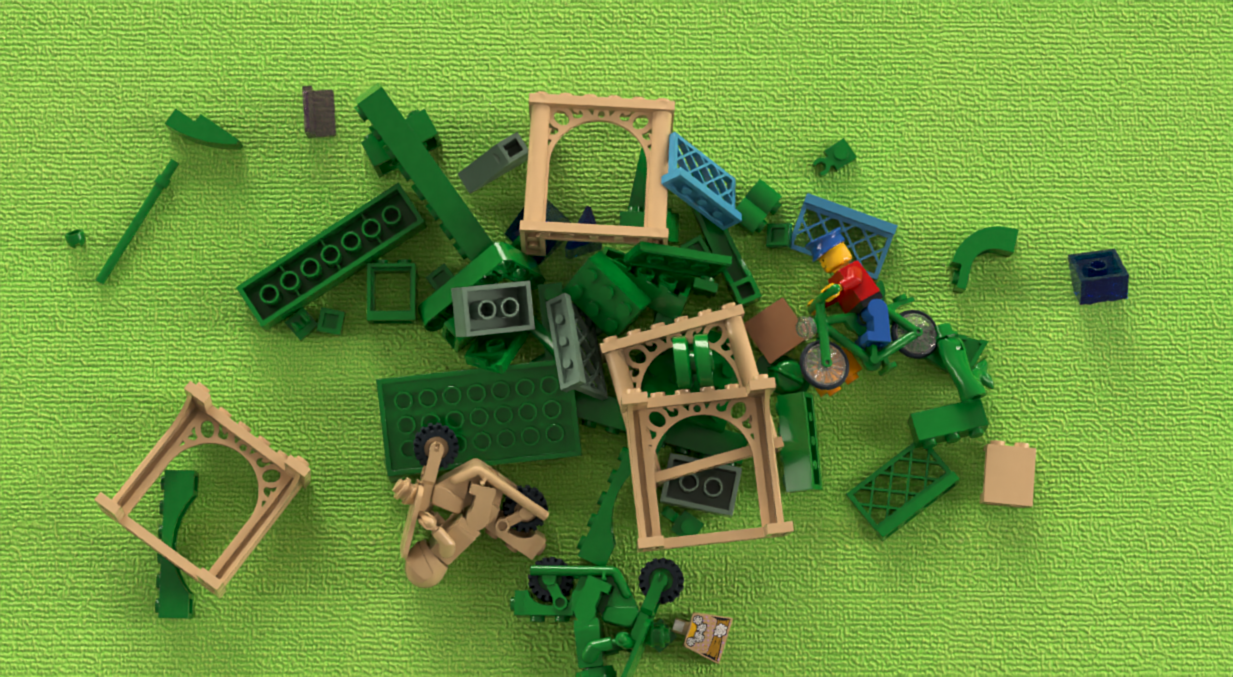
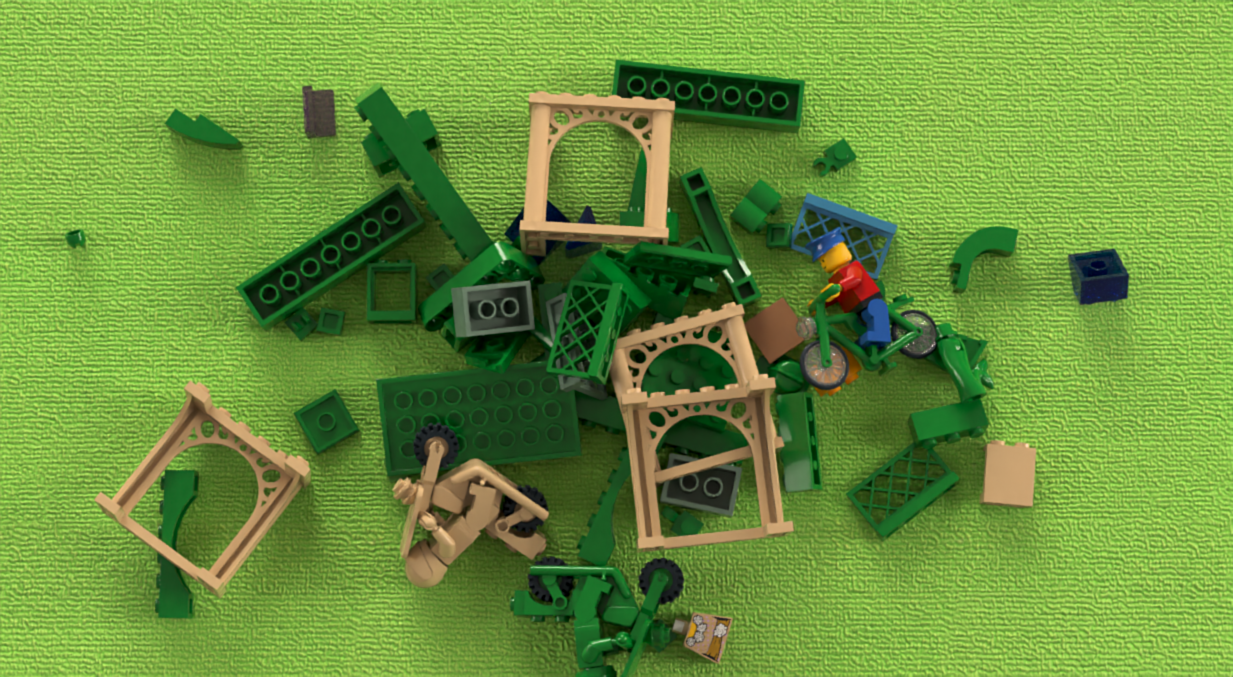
(162, 182): green bar -> none
(326, 422): none -> green tile
(494, 163): sand green slope -> none
(605, 340): none -> green fence
(693, 362): green wheel -> none
(694, 189): dark azure fence -> none
(715, 95): none -> green brick

